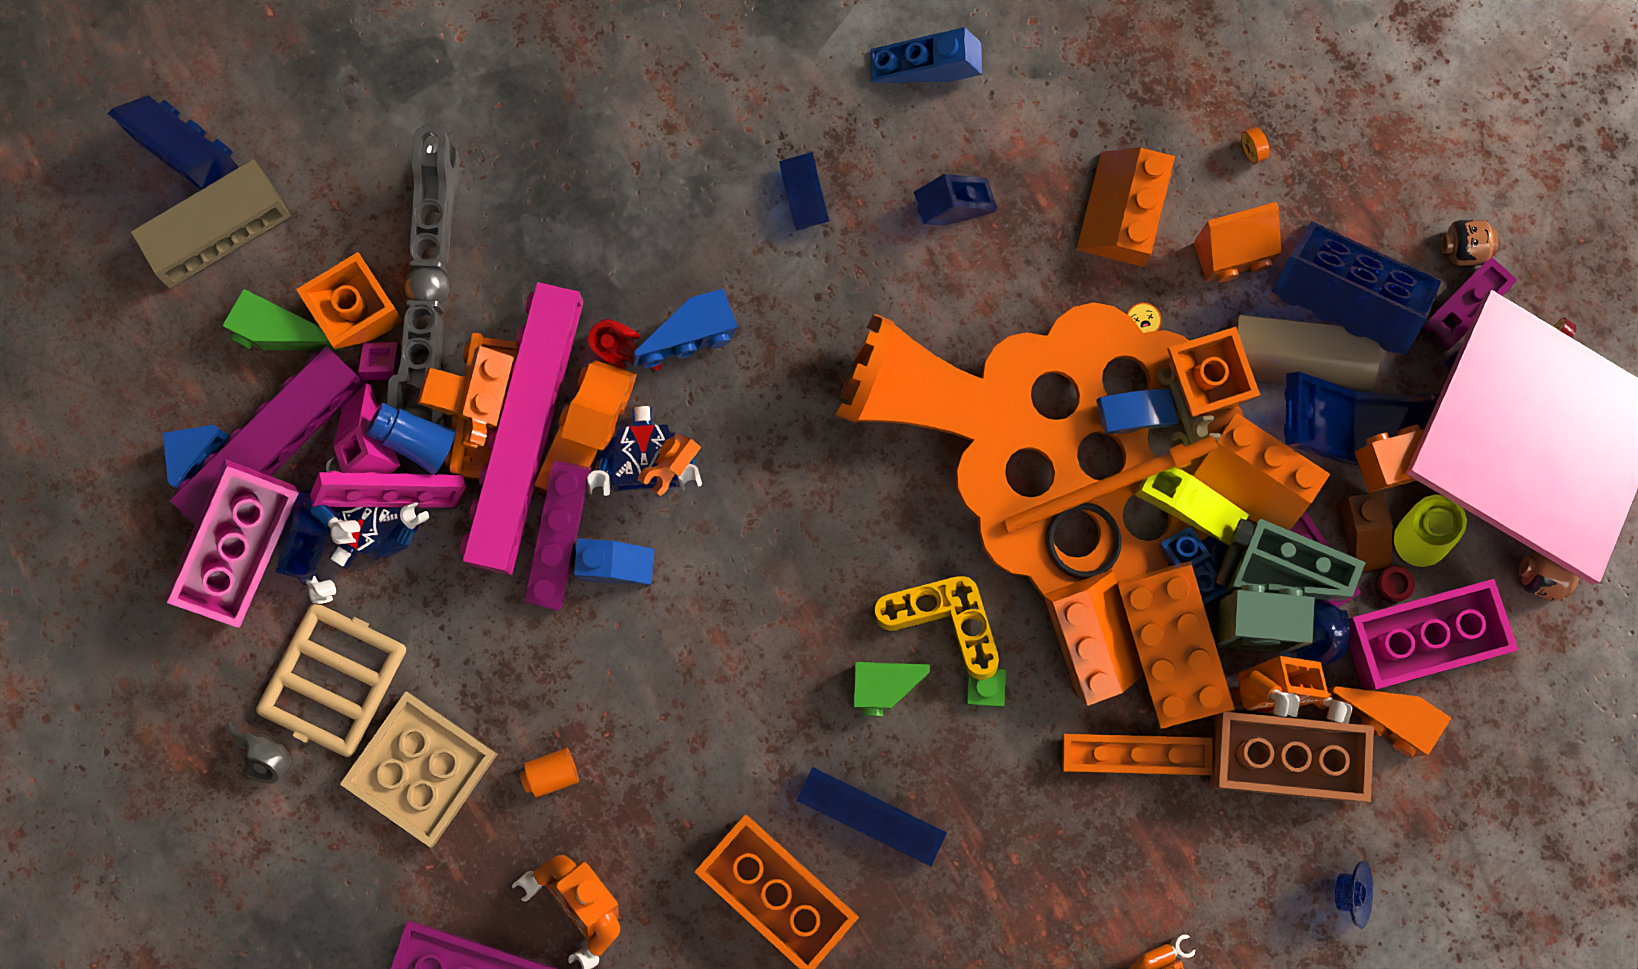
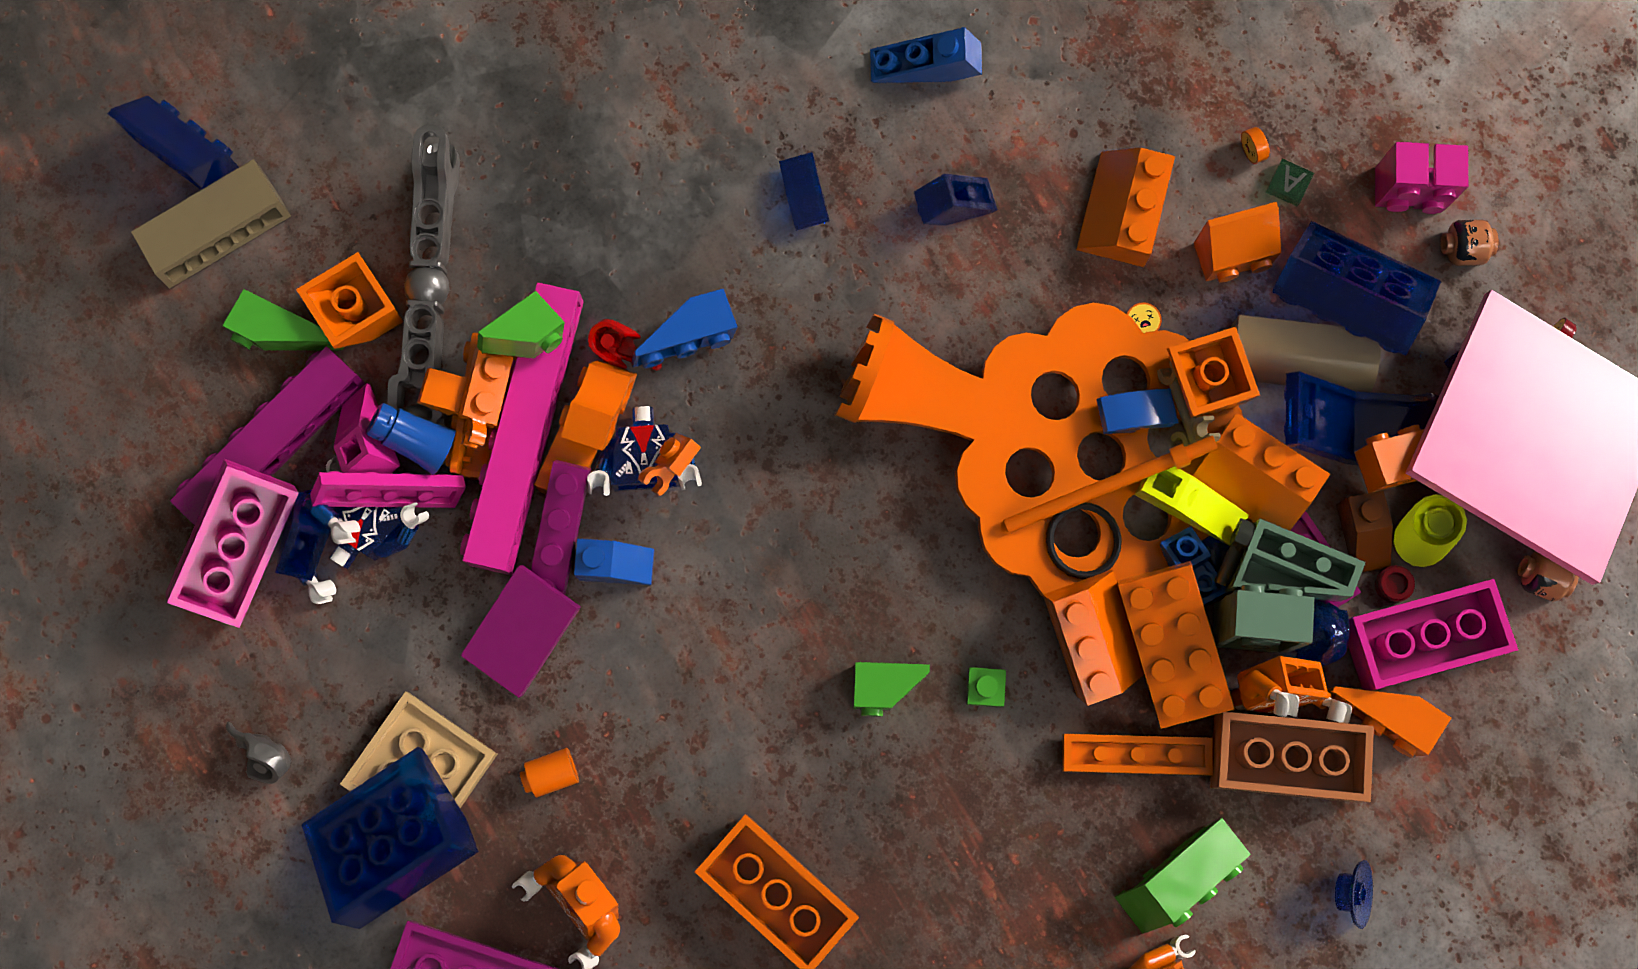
(189, 449): blue slope -> none
(300, 644): tan bar -> none
(379, 360): magenta plate -> none
(387, 840): none -> clear blue slope
(520, 631): none -> magenta tile
(523, 330): none -> bright green slope
(871, 816): clear blue plate -> none
(945, 607): yellow beam -> none
(1185, 878): none -> wedge
(1289, 182): none -> clear green tile
(1407, 180): none -> dark pink piece
(1466, 300): magenta plate -> none

